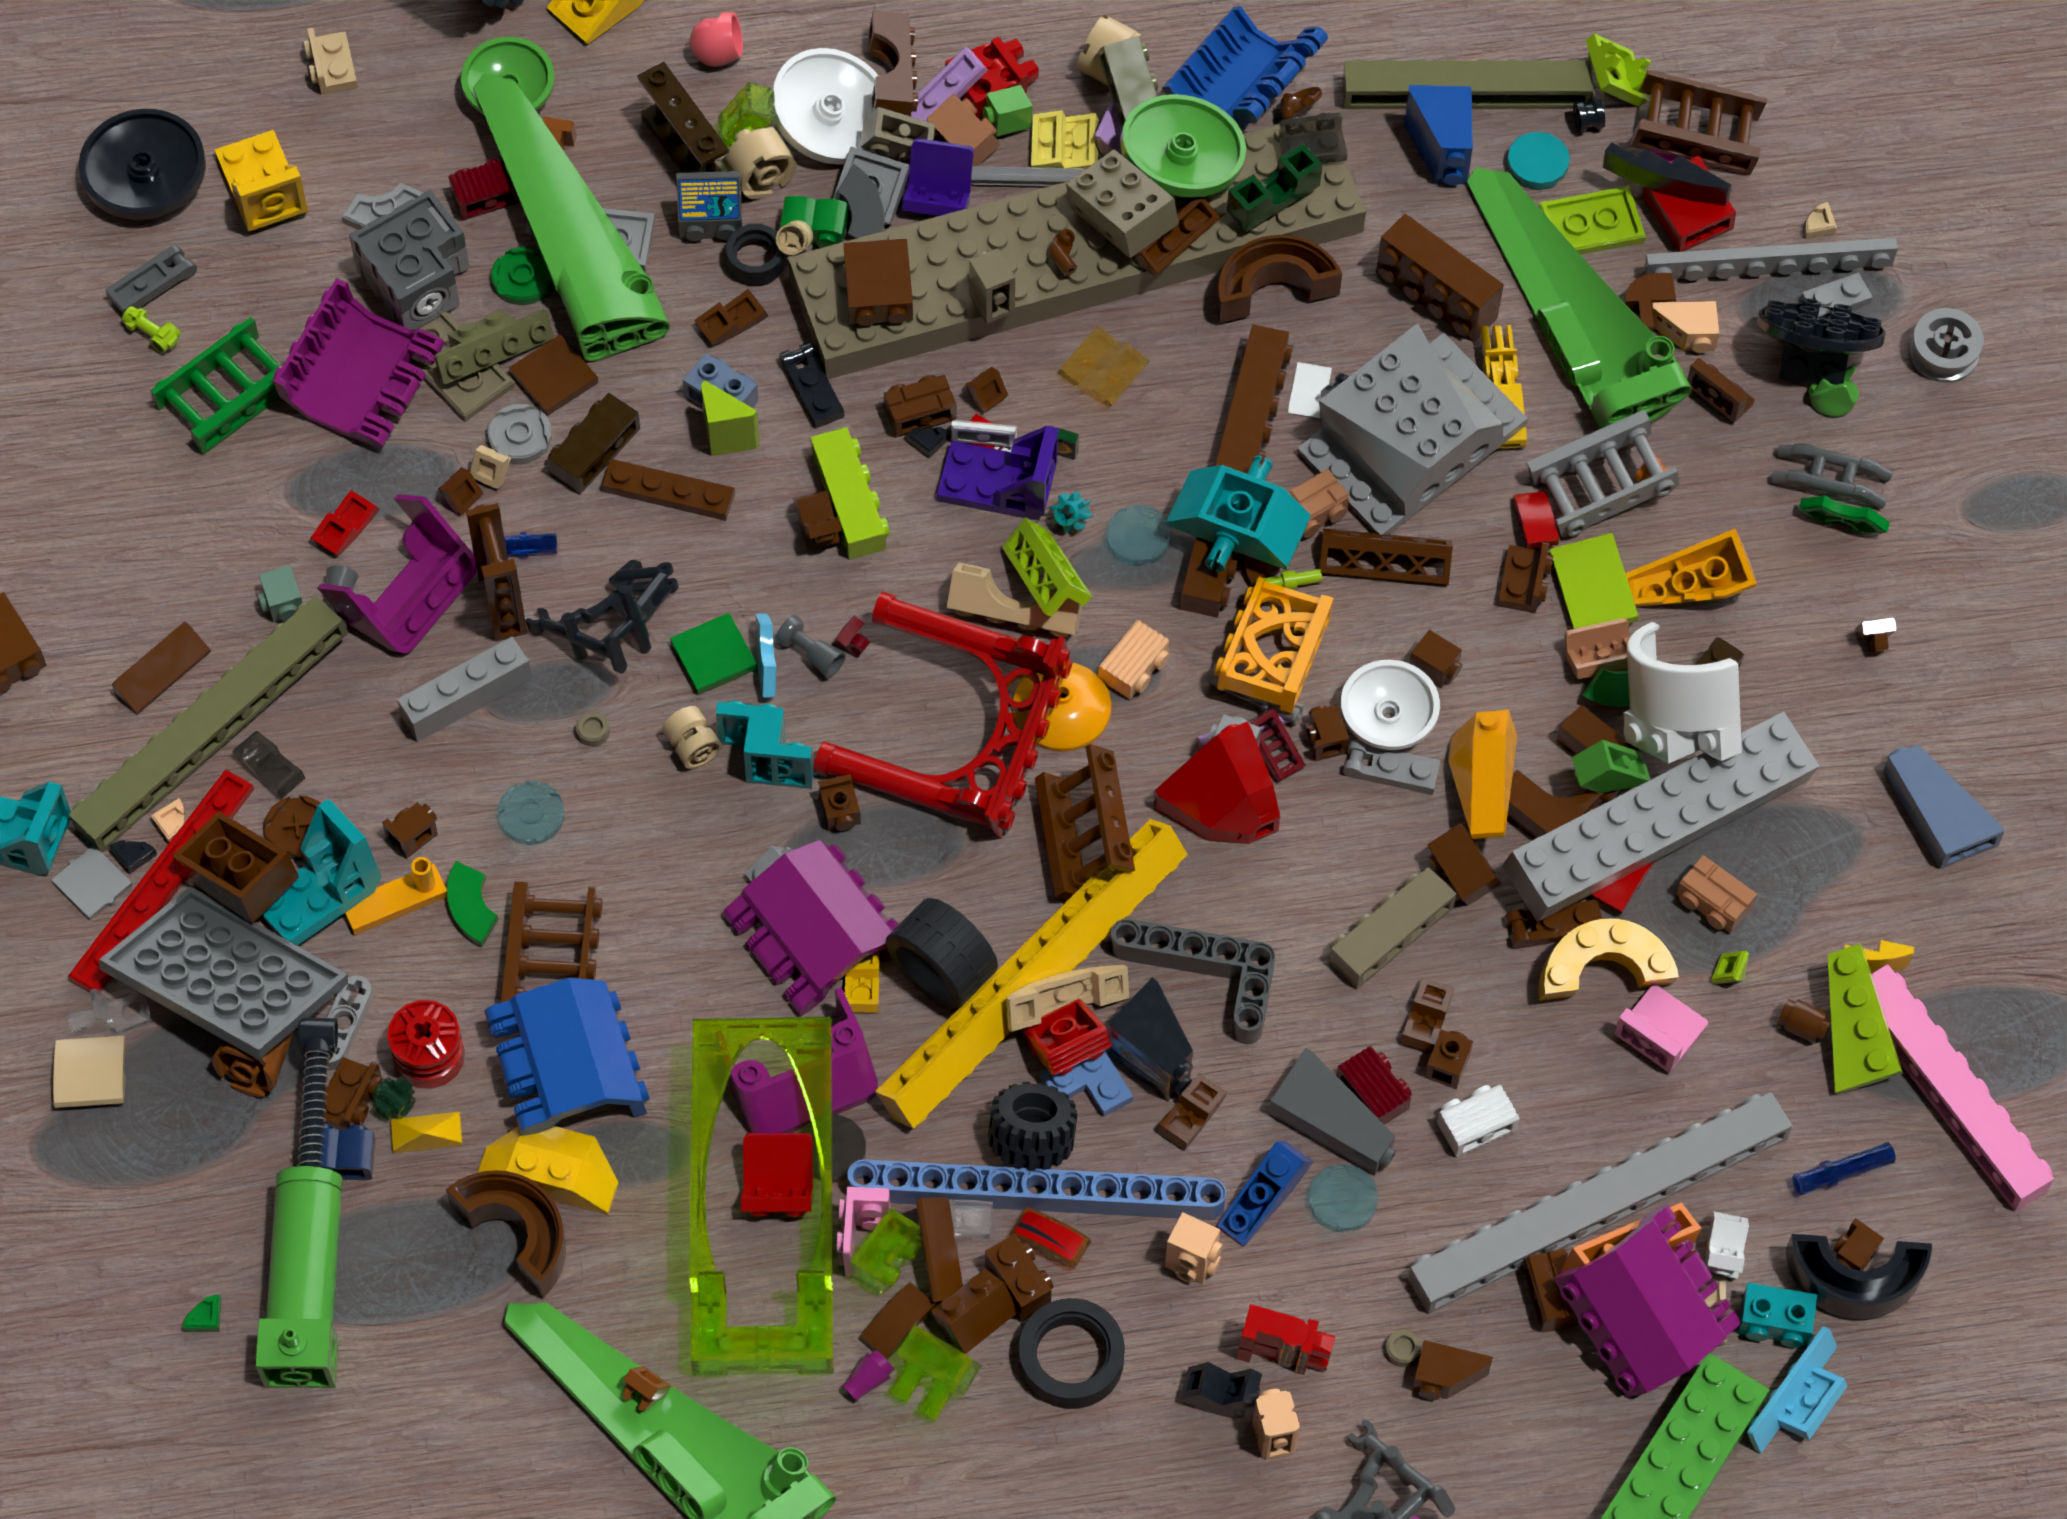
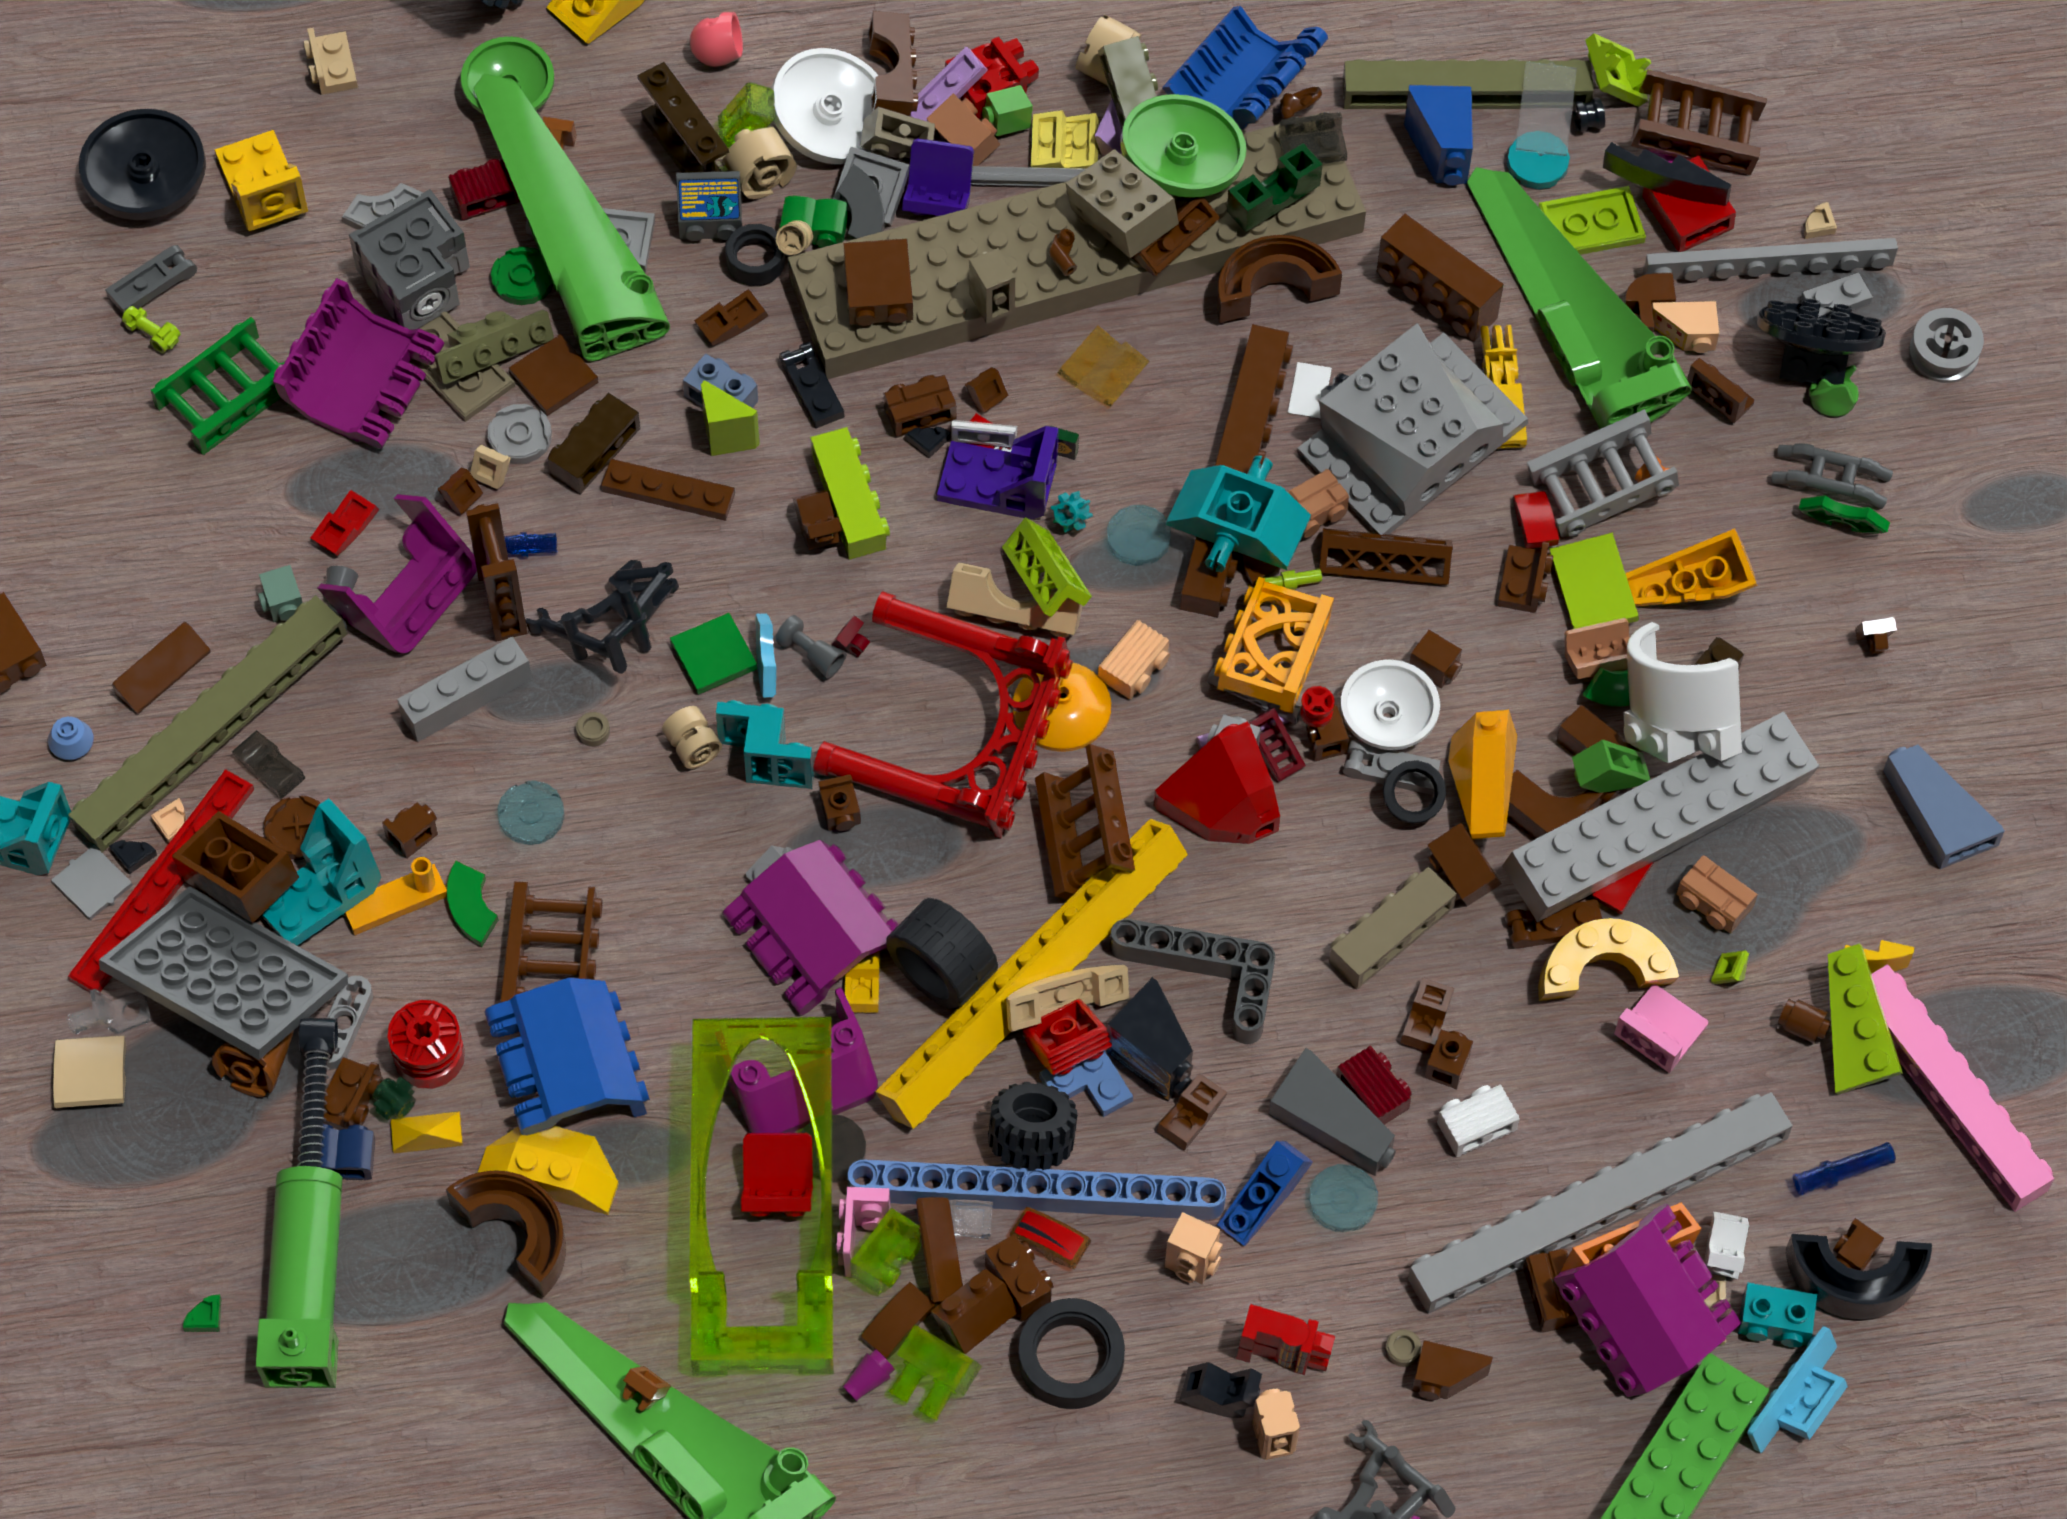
(70, 738): none -> medium blue cone
(1317, 698): none -> red wheel
(1417, 816): none -> black tyre
(1546, 108): none -> clear piece

